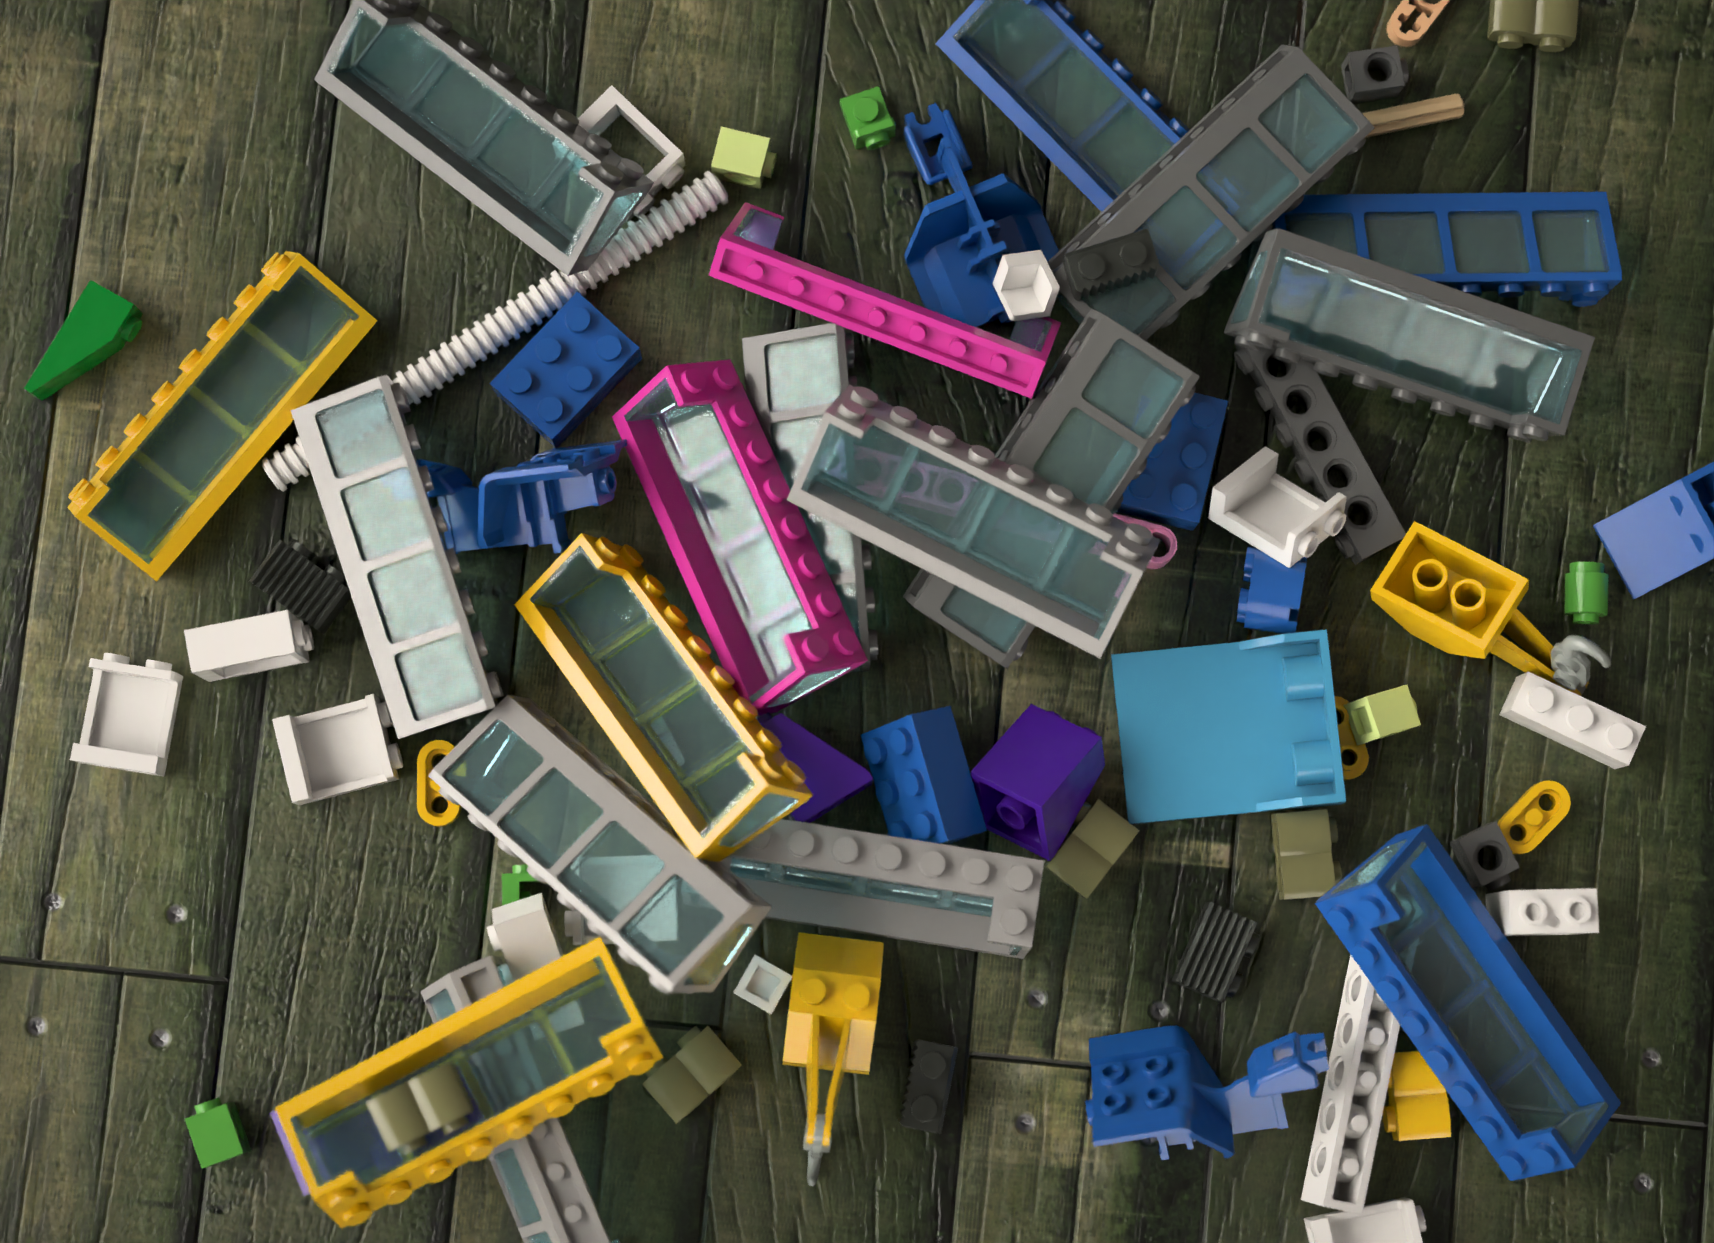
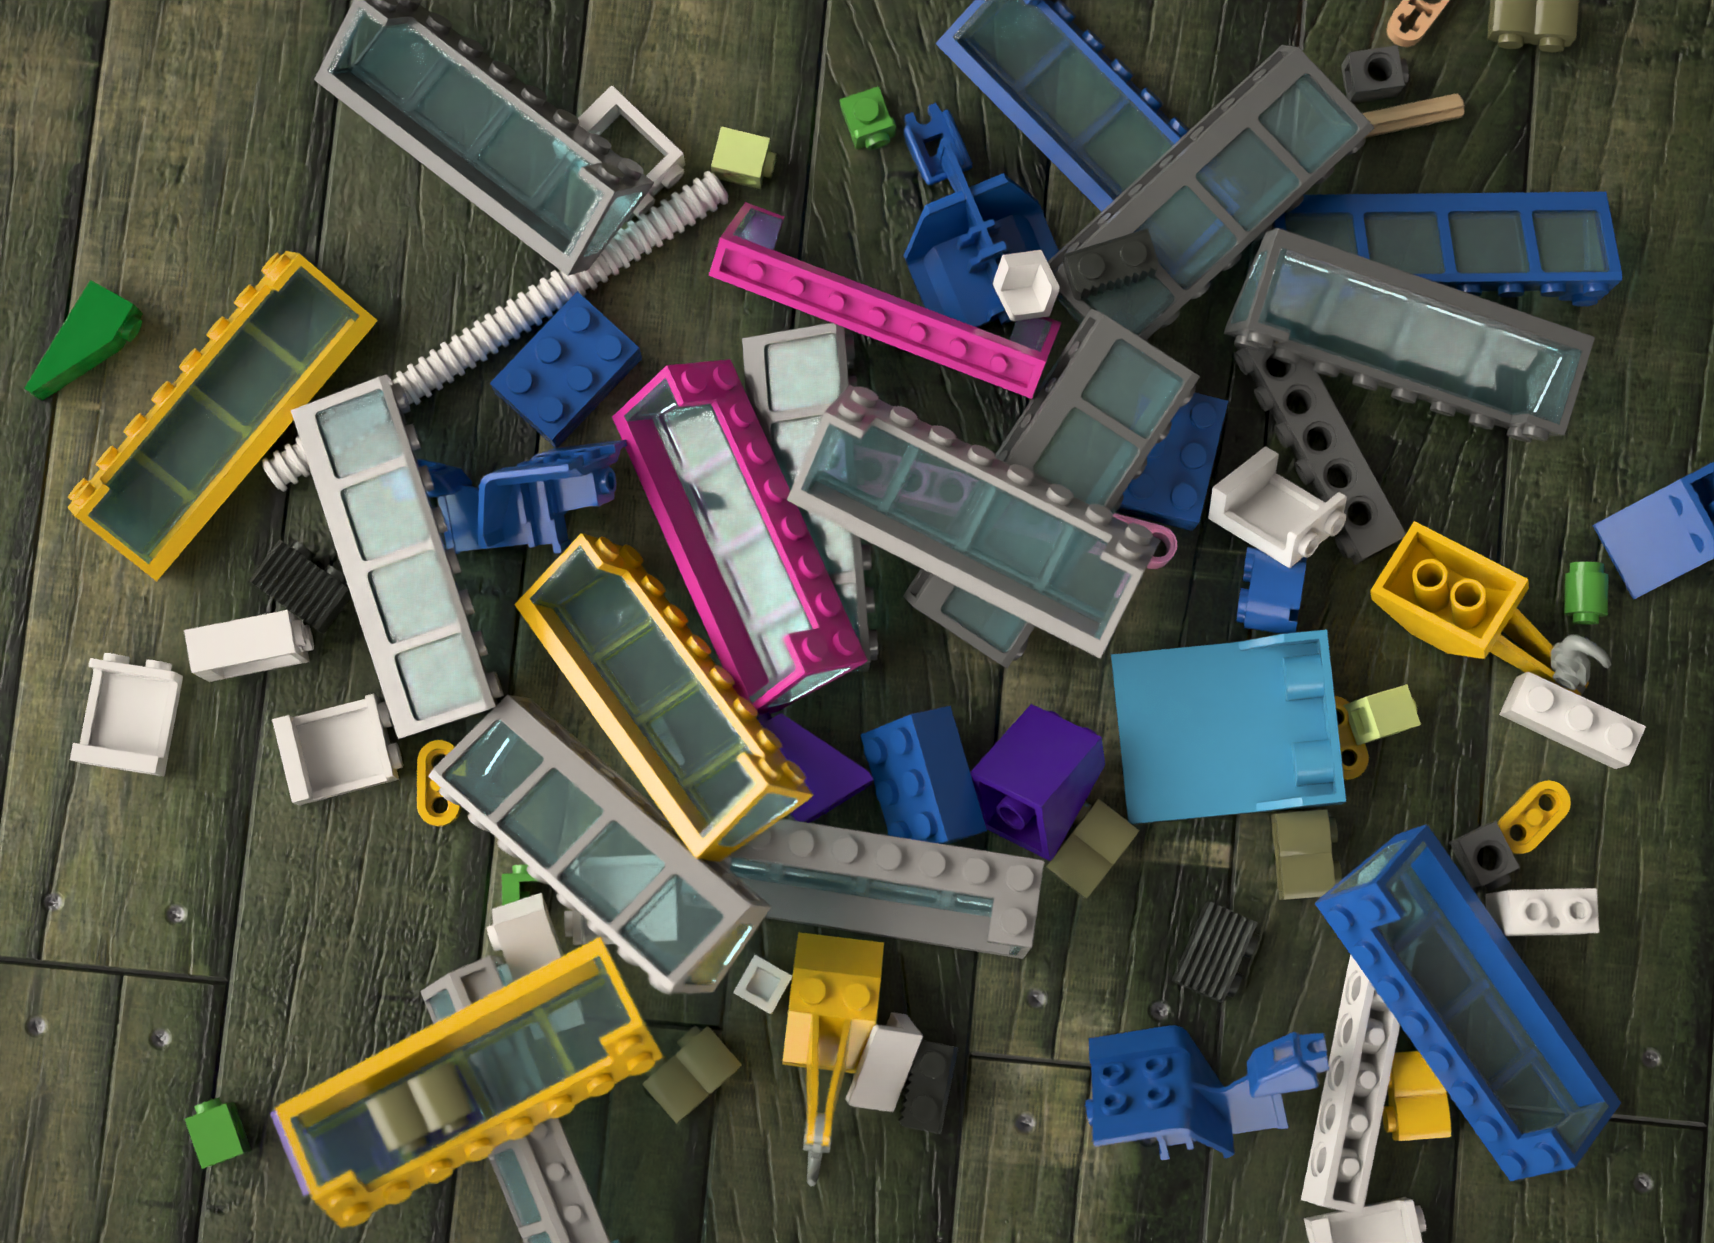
(885, 1064): none -> white panel

